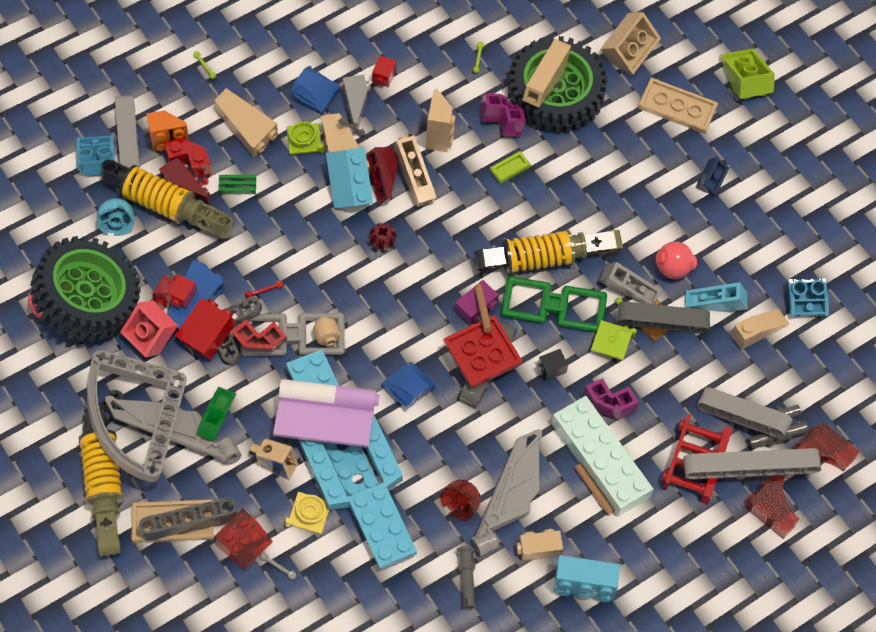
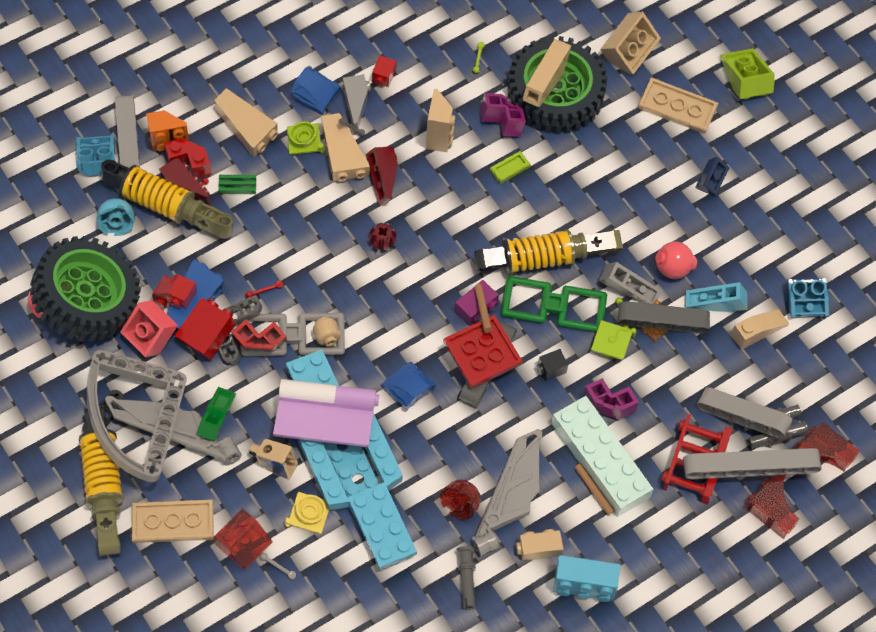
(180, 526): dark grey beam -> none
(196, 55): lime hinge -> none
(349, 177): medium azure slope -> none
(414, 170): tan slope -> none

